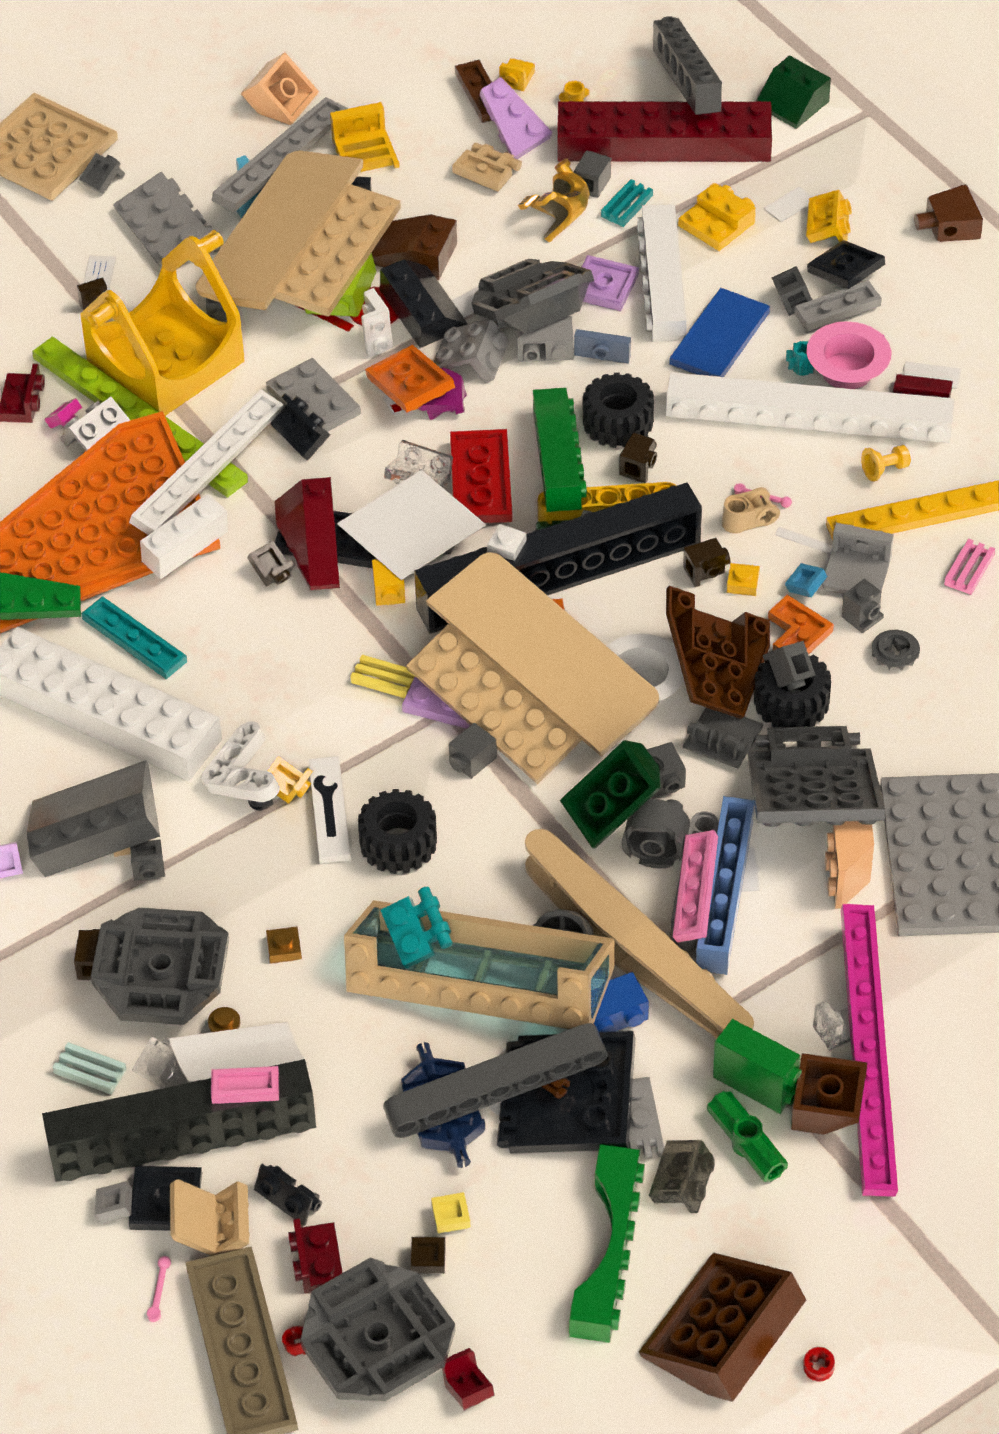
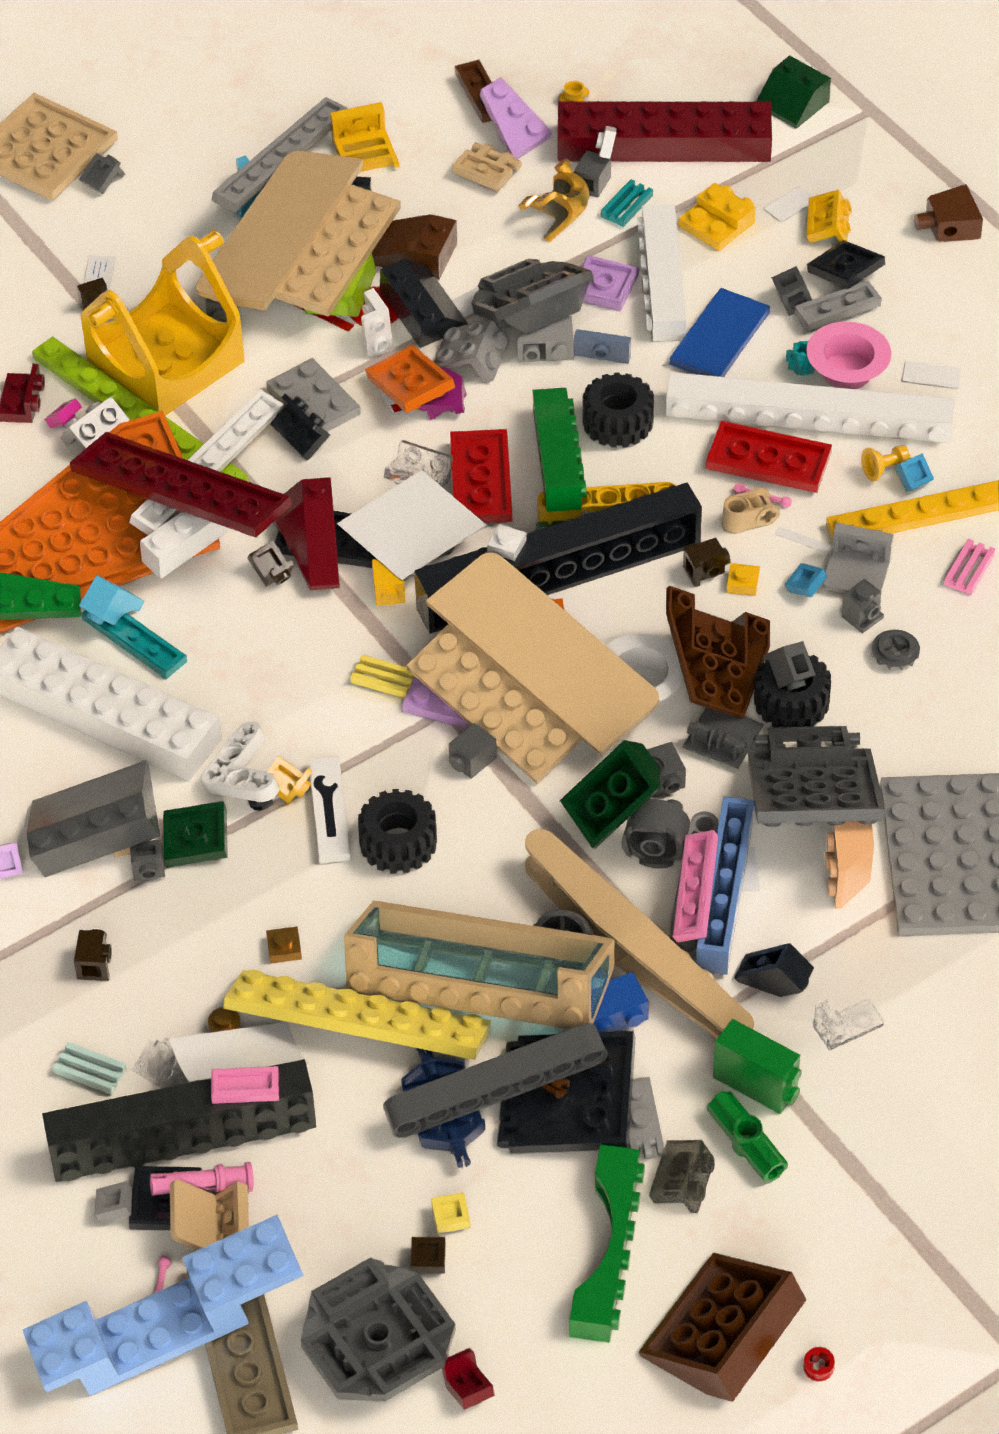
(108, 601): none -> medium azure arch
(150, 939): dark grey piece -> none
(161, 216): light grey bracket -> none
(168, 1321): none -> light blue bracket
(181, 484): none -> dark red plate
(195, 834): none -> dark green plate
(213, 1179): none -> bright pink pin
(280, 90): light nougat slope -> none
(281, 1191): black hinge -> none
(289, 1338): red hinge -> none
(317, 1254): dark red bracket -> none
(358, 1014): none -> light yellow plate
(408, 930): teal plate -> none
(517, 73): yellow bracket -> none
(605, 141): none -> white plate
(638, 457): dark brown brick -> none
(687, 65): dark grey brick -> none
(769, 456): none -> red plate
(776, 970): none -> black slope
(800, 624): orange plate -> none
(828, 1094): reddish brown slope -> none
(869, 1046): dark pink plate -> none
(914, 472): none -> dark azure plate
(922, 386): dark red bracket -> none

